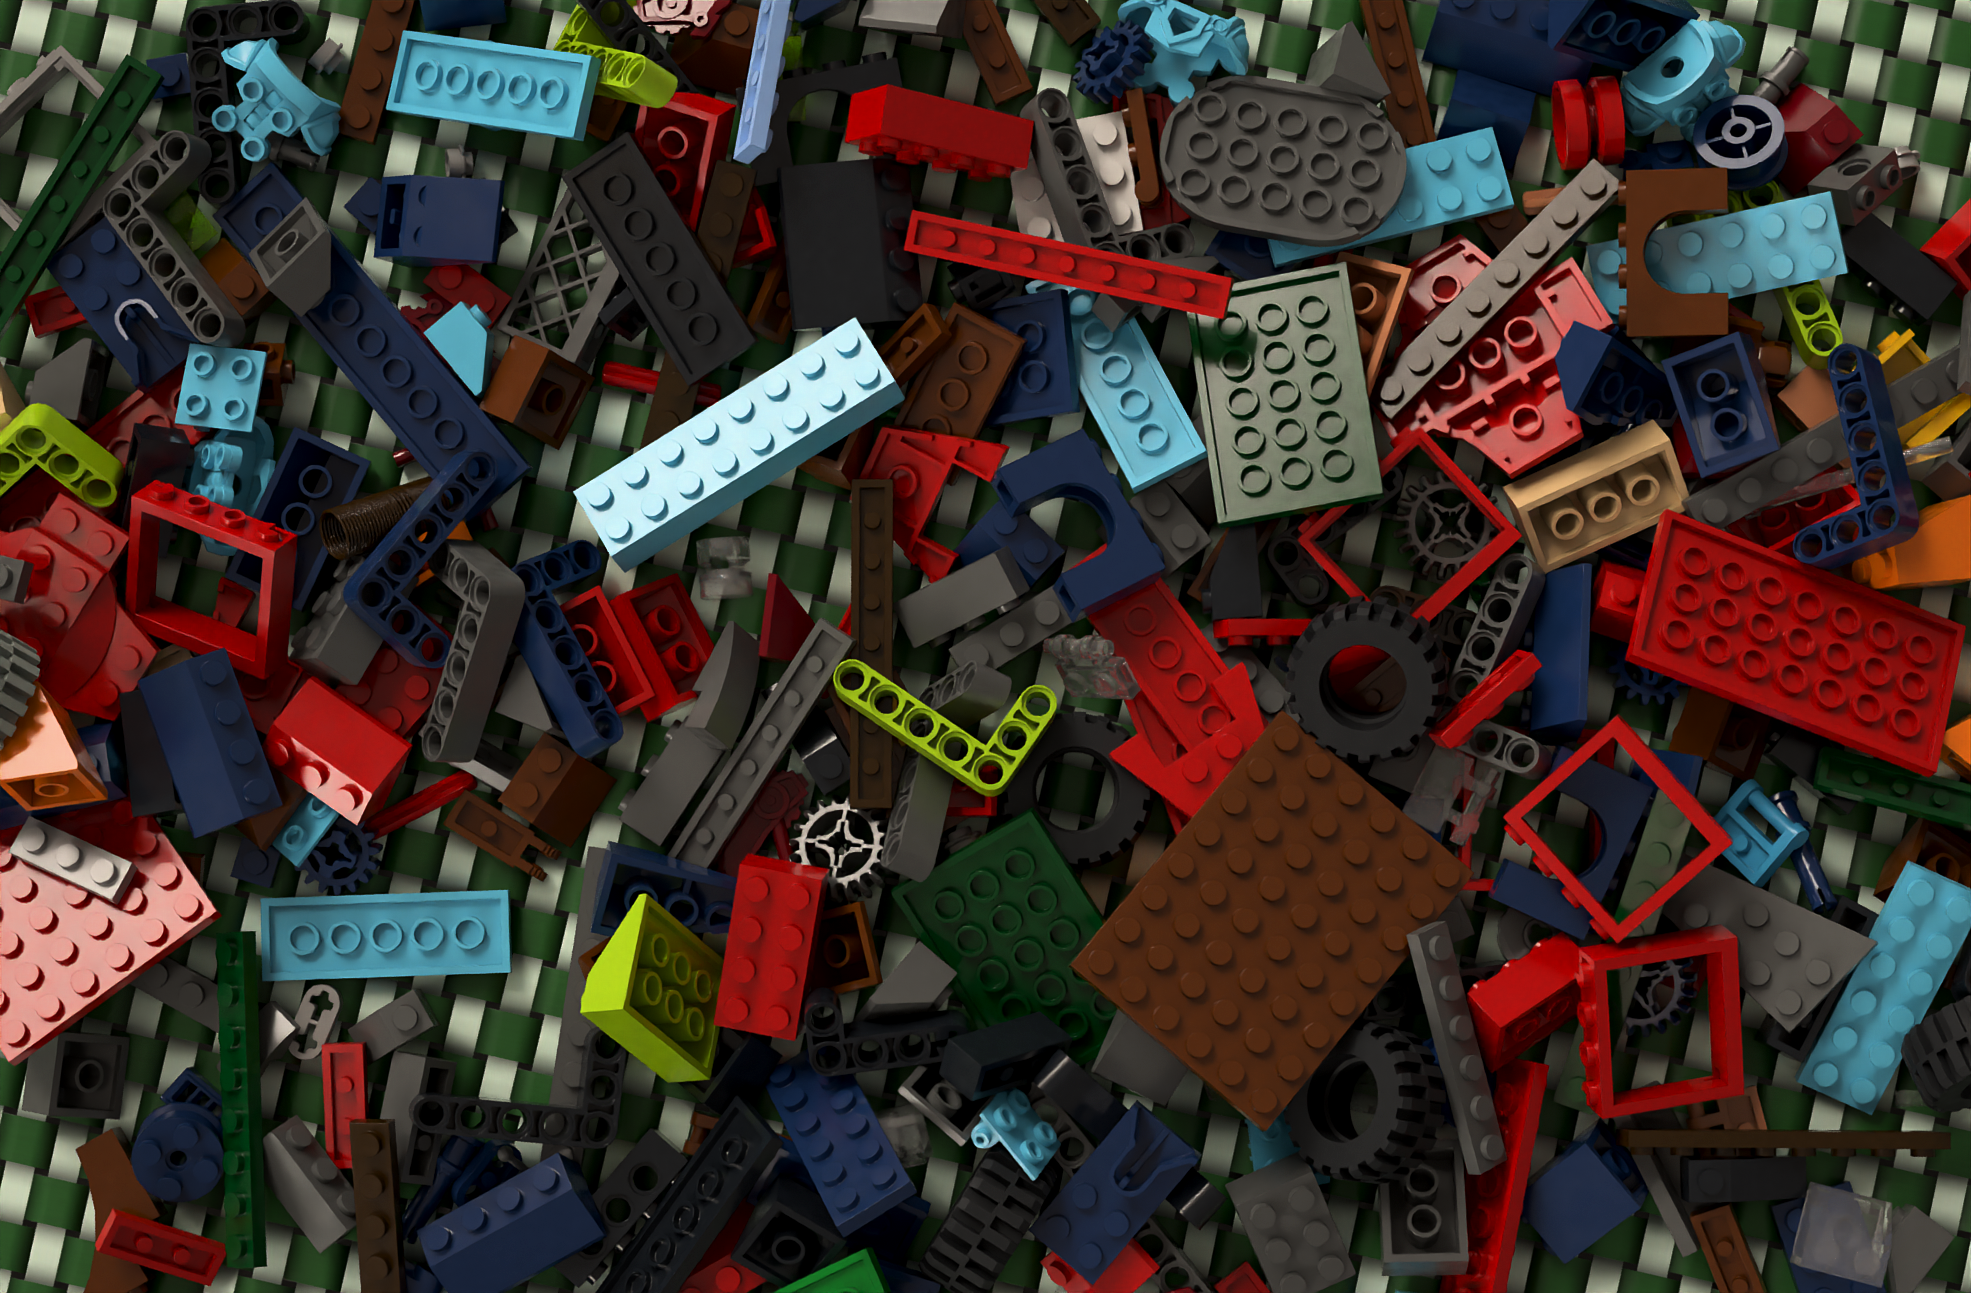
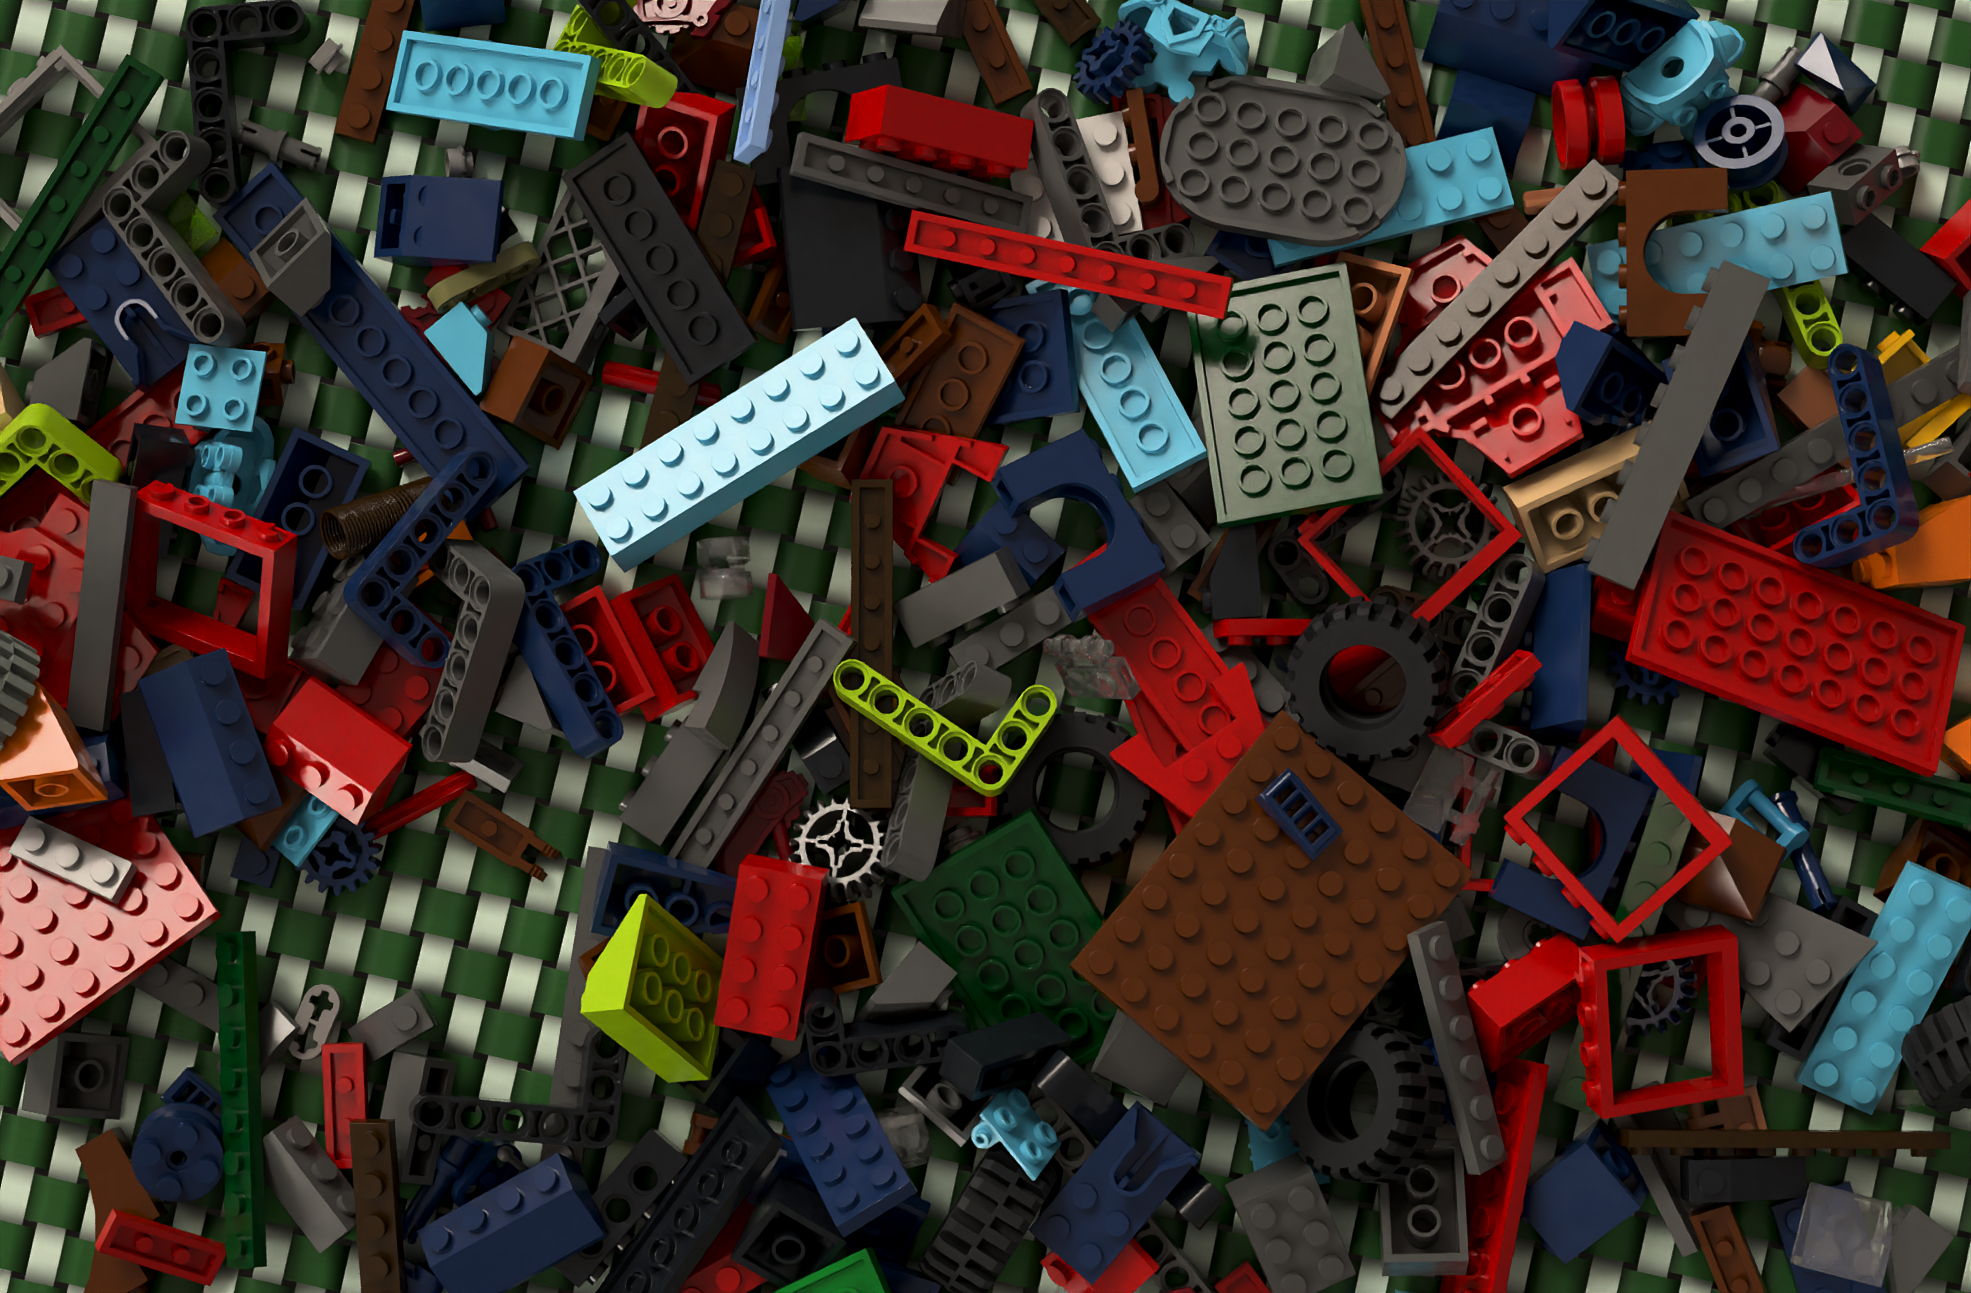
(101, 604): none -> dark grey tile
(176, 74): dark blue plate -> none
(274, 102): medium azure piece -> none
(365, 204): dark blue plate -> none
(386, 935): medium azure plate -> none
(484, 277): none -> olive beam
(557, 790): reddish brown slope -> none
(908, 184): none -> dark grey plate
(1278, 813): none -> dark blue slope
(1677, 424): none -> dark grey brick
(1722, 733): reddish brown slope -> none
(1737, 878): none -> reddish brown slope
(1835, 74): none -> dark blue slope

